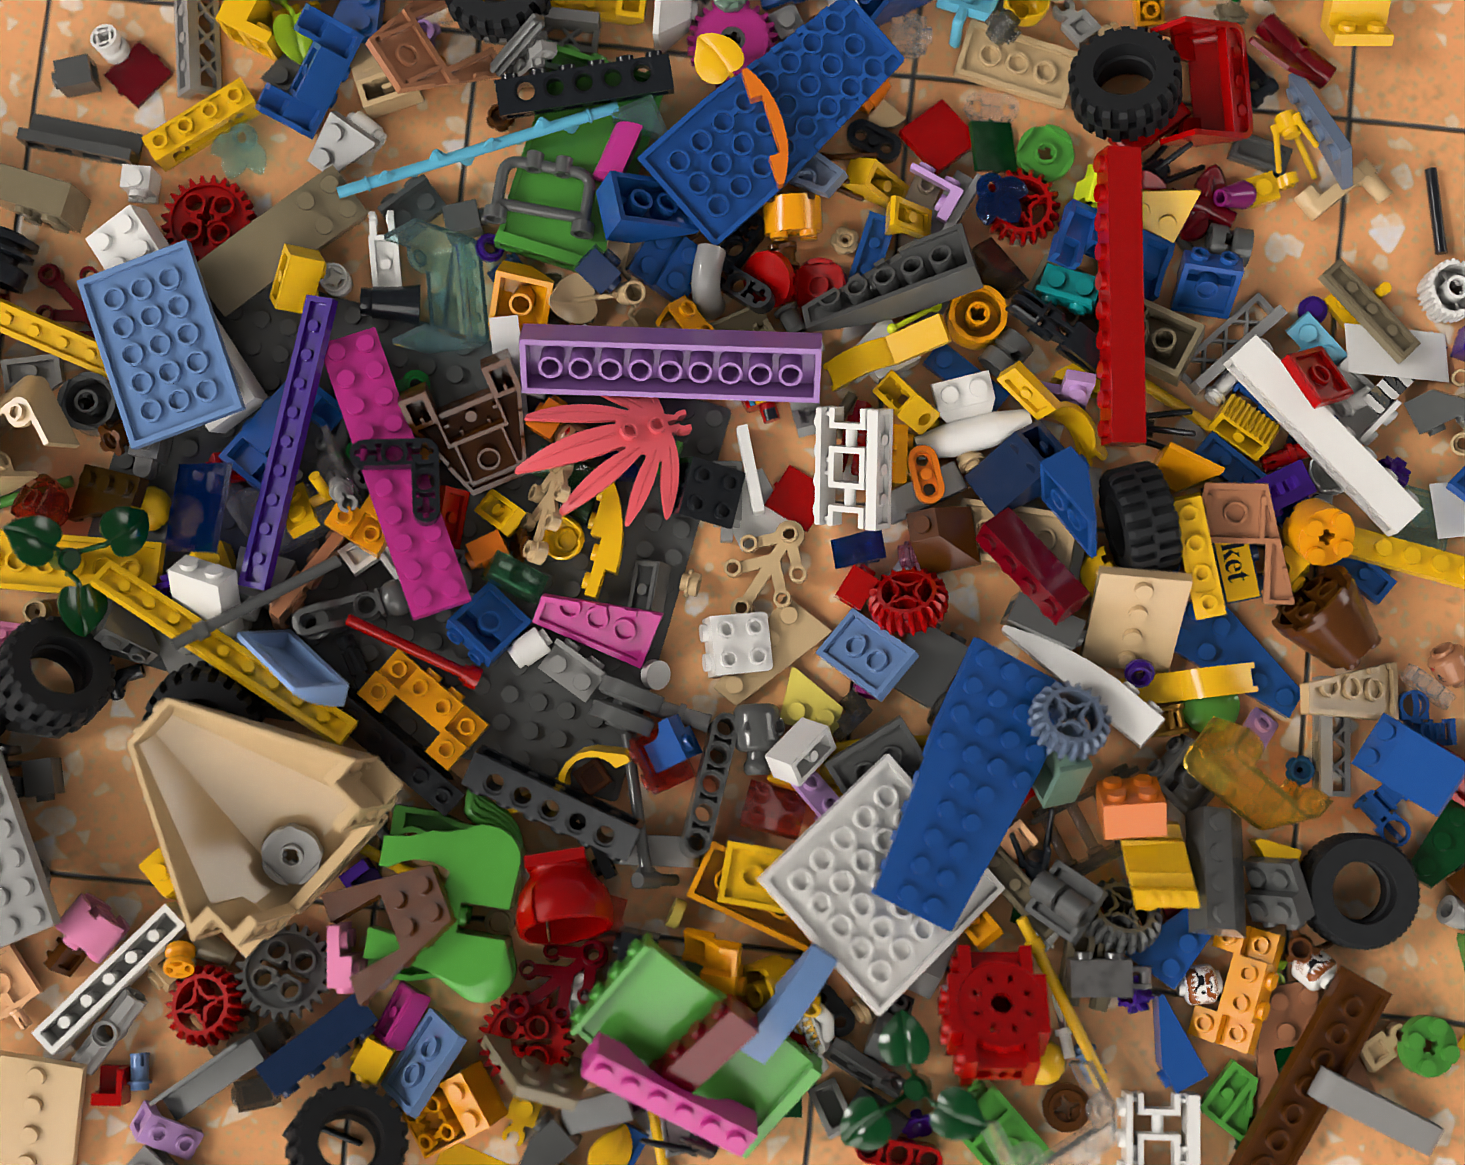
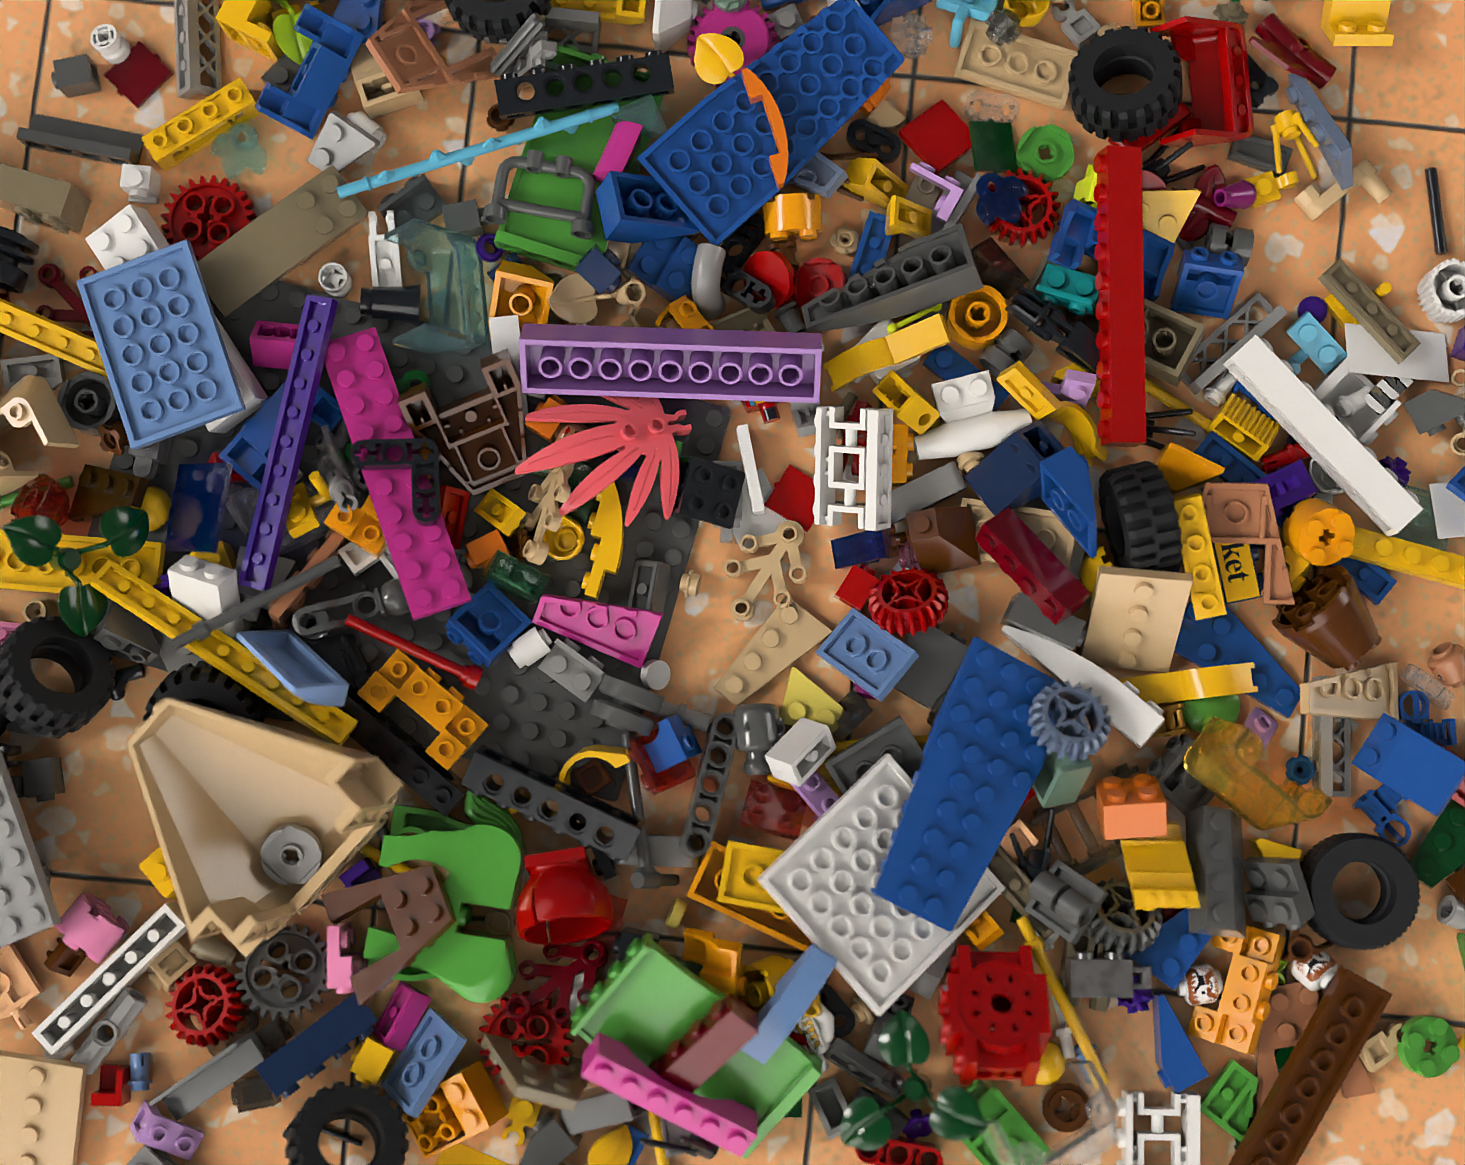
(179, 959): light orange wheel -> none
(273, 344): none -> dark pink brick
(296, 277): yellow brick -> none
(736, 644): white bracket -> none
(892, 540): none -> reddish brown plant
(926, 475): orange plate -> none
(1141, 679): dark purple plate -> none
(1317, 376): red tile -> none
(1375, 1111): light grey beam -> none

